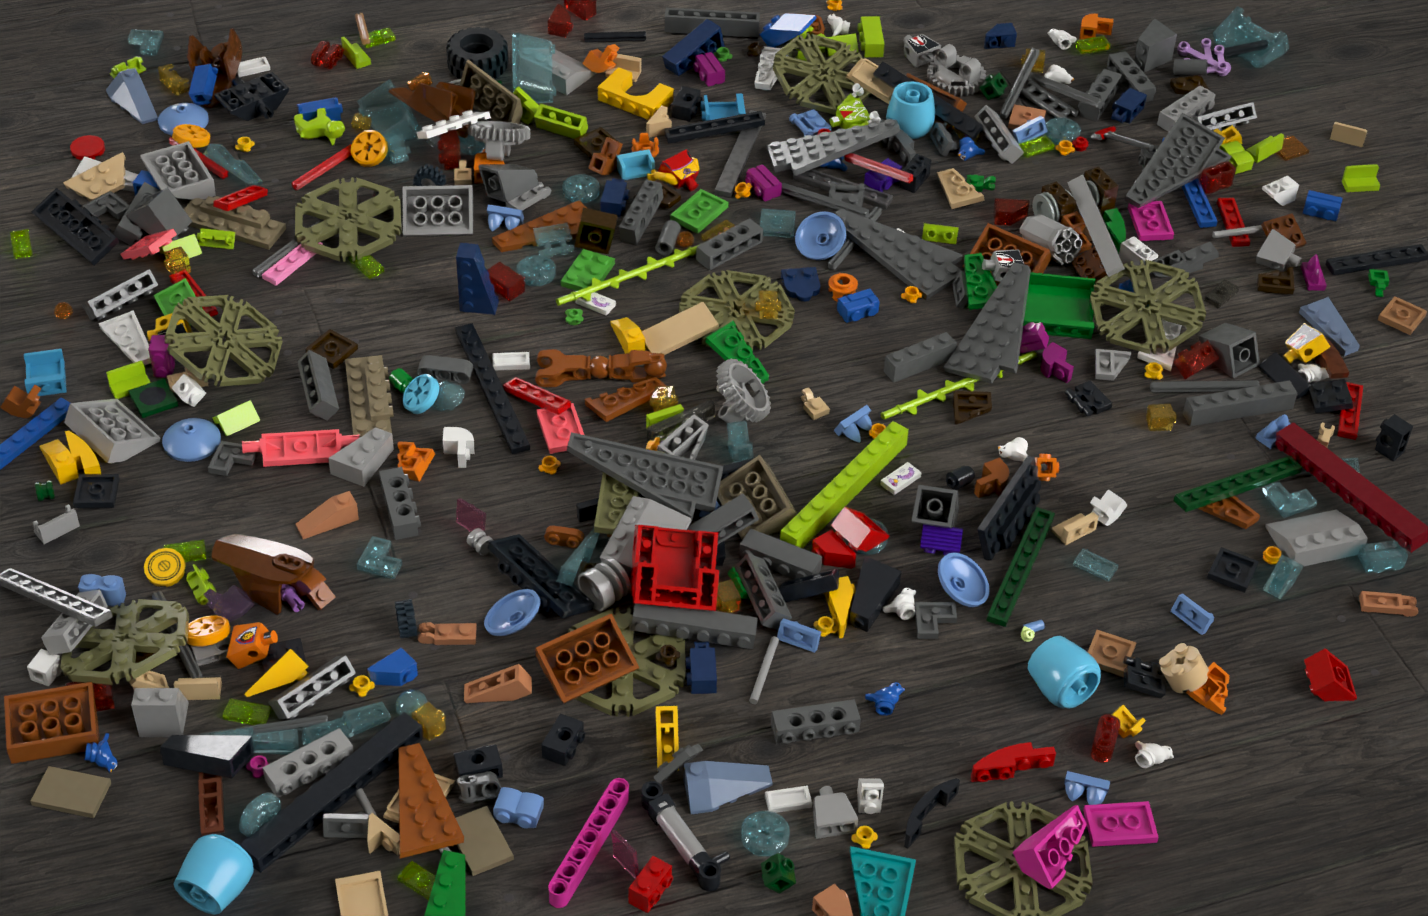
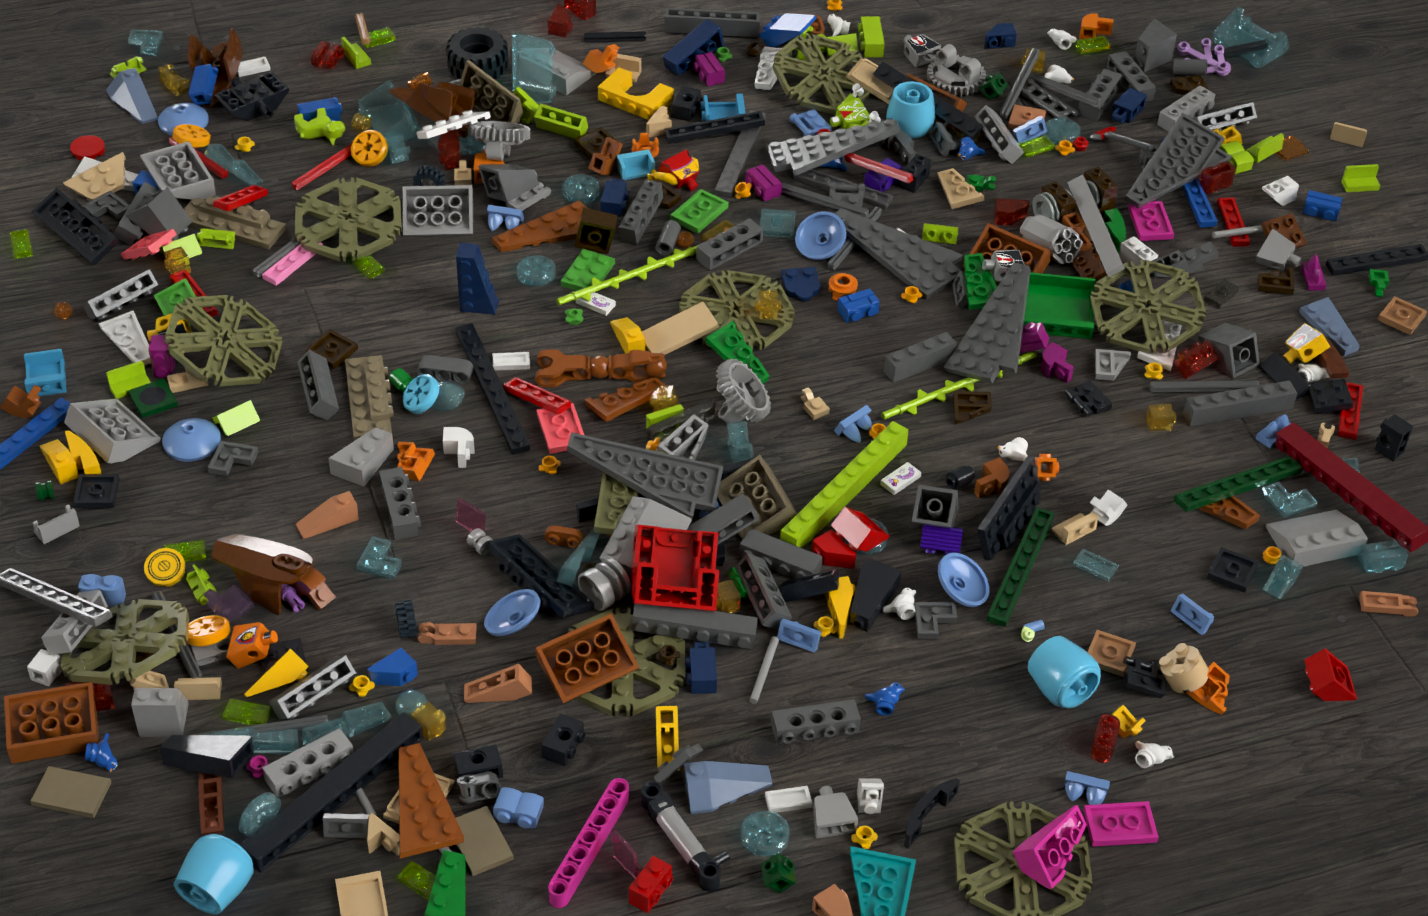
(188, 390): white brick -> none
(298, 447): coral plate -> none
(506, 281): clear red brick -> none
(551, 235): clear light blue plate -> none
(1005, 761): red slope -> none

